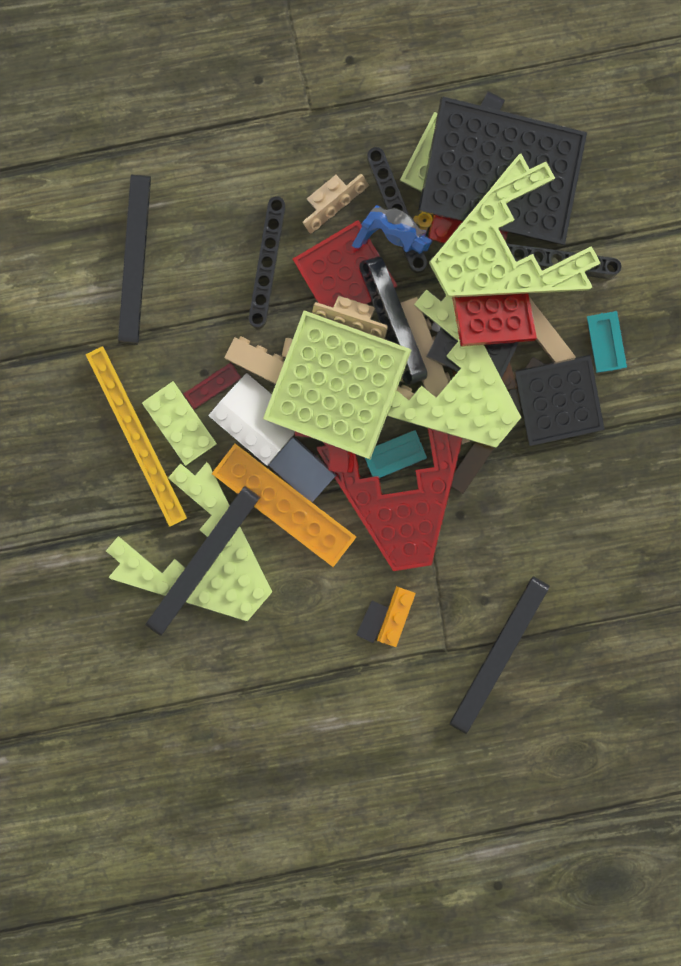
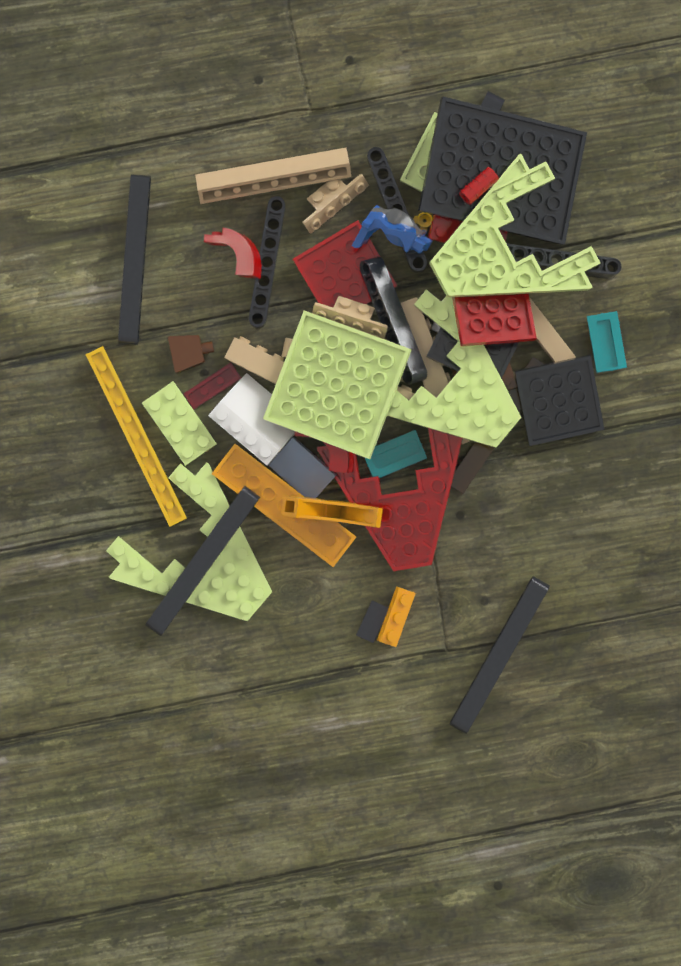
(188, 351): none -> reddish brown torso
(246, 252): none -> arch
(273, 175): none -> tan brick
(331, 511): none -> light orange arch
(479, 185): none -> red axle

